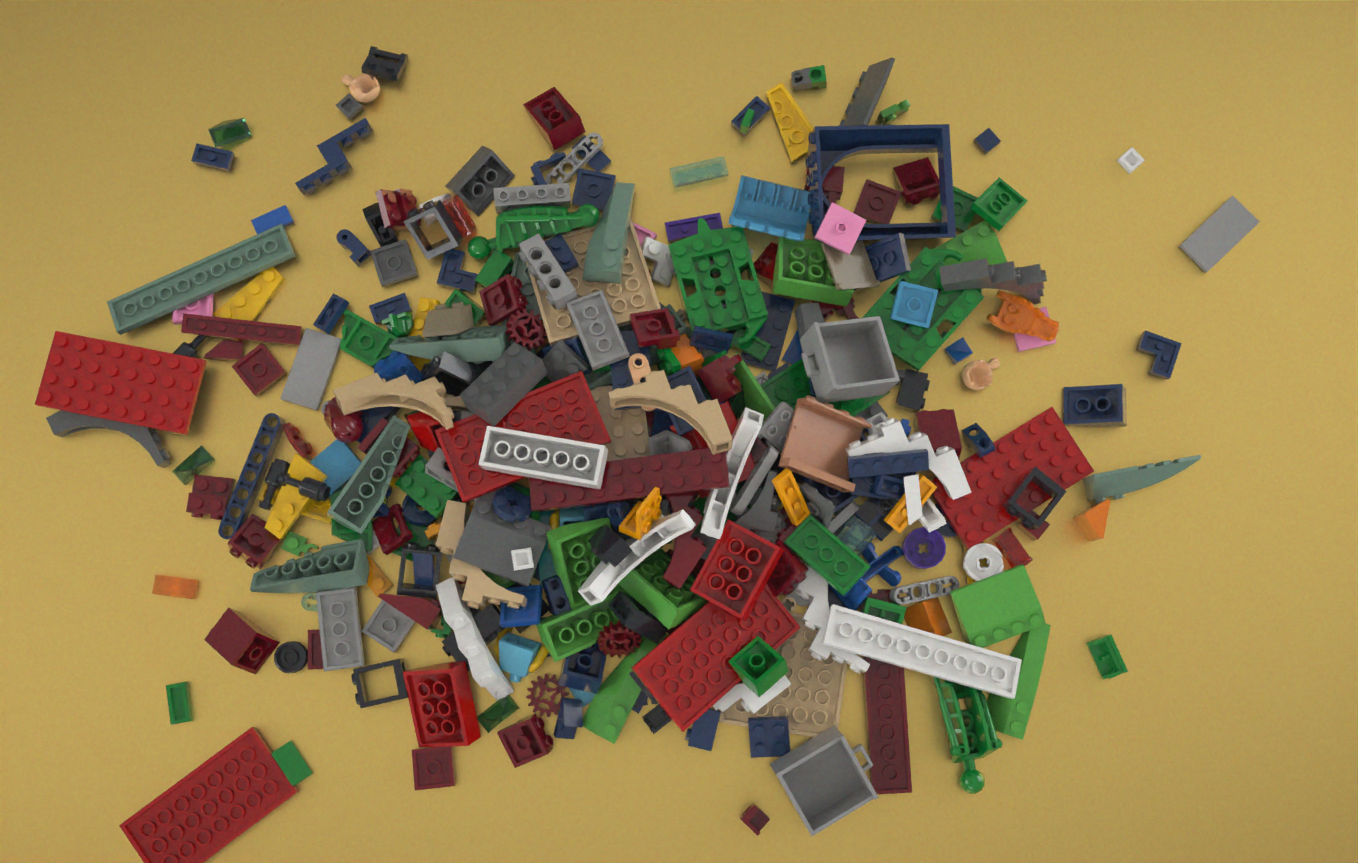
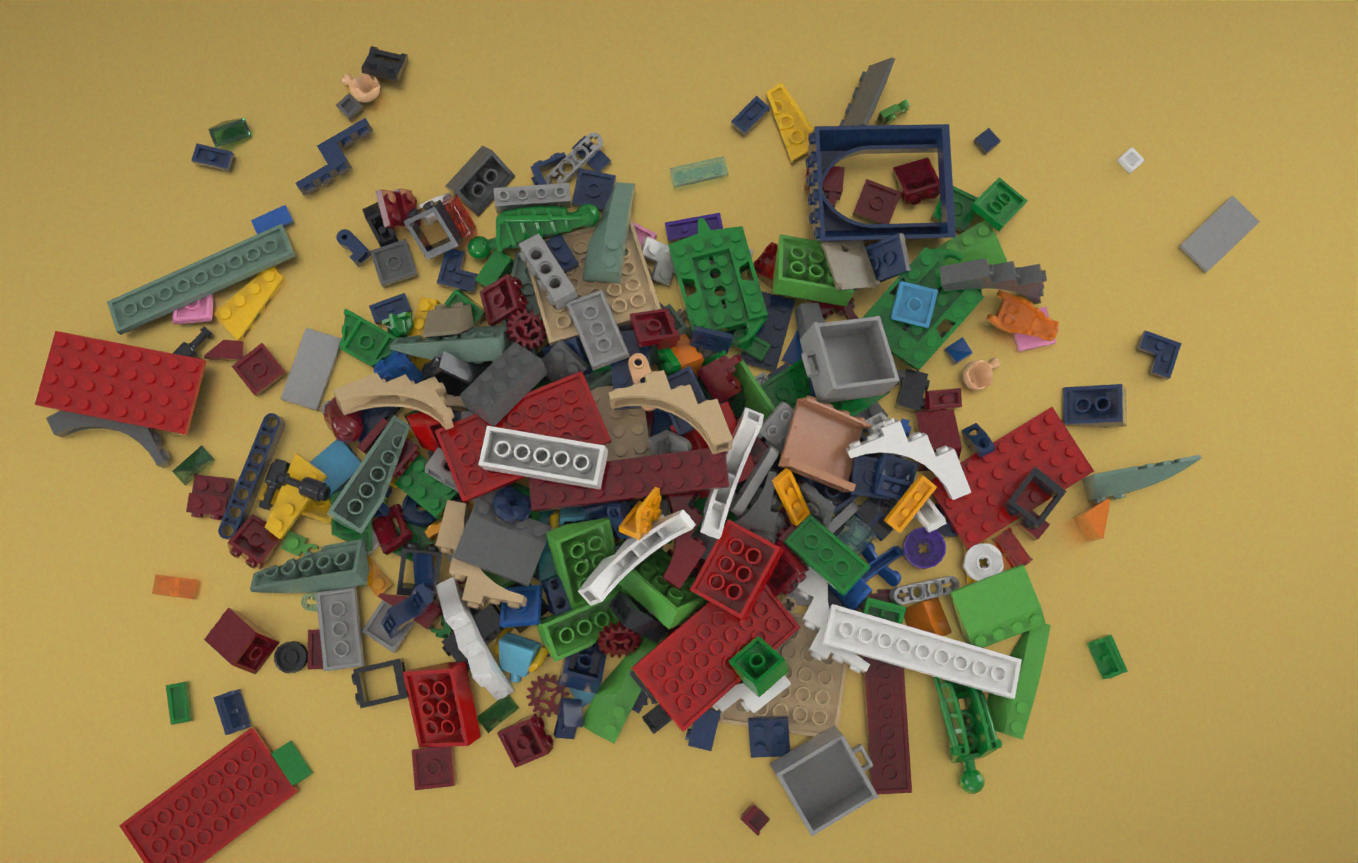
(232, 712): none -> dark blue hinge
(241, 329): dark red plate -> none
(299, 445): clear red slope -> none
(331, 313): dark blue plate -> none
(407, 610): none -> dark blue bracket
(522, 558): white tile -> none
(555, 118): dark red slope -> none
(609, 546): black brick -> none
(746, 123): green tile -> none
(771, 208): dark azure hinge -> none
(809, 78): leg -> none
(840, 228): bright pink plate -> none
(888, 463): dark blue plate -> none
(913, 498): white sticker -> none
(943, 398): none -> dark red plate

